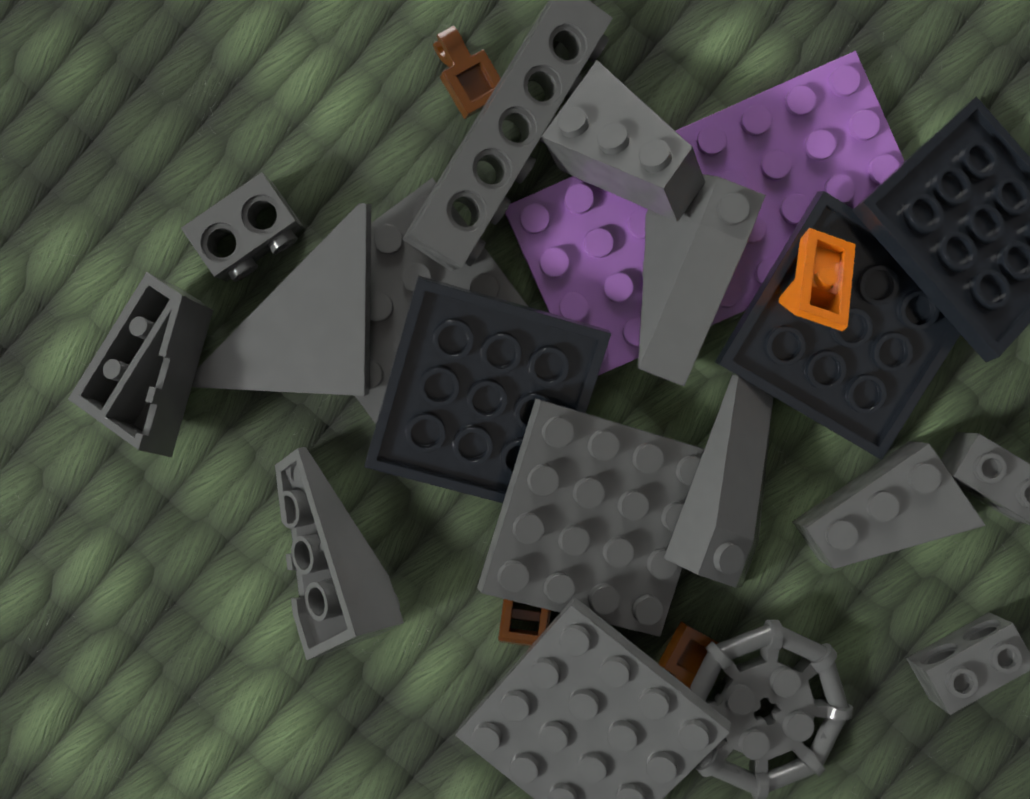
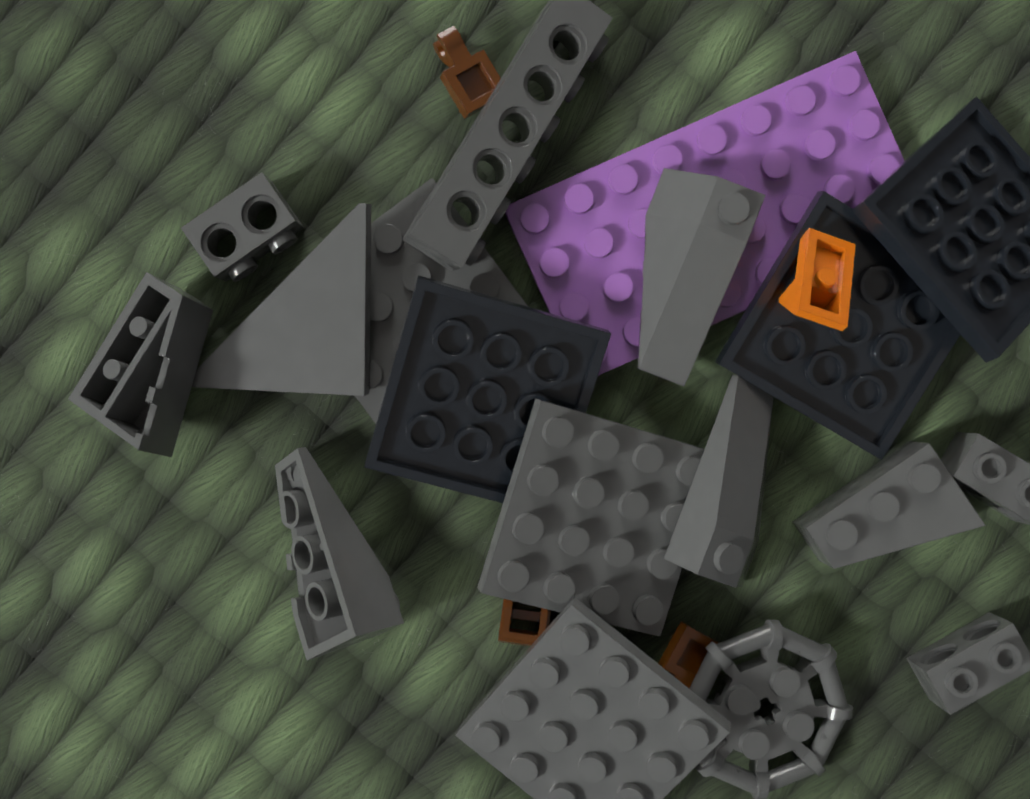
(623, 146): dark grey wedge -> none

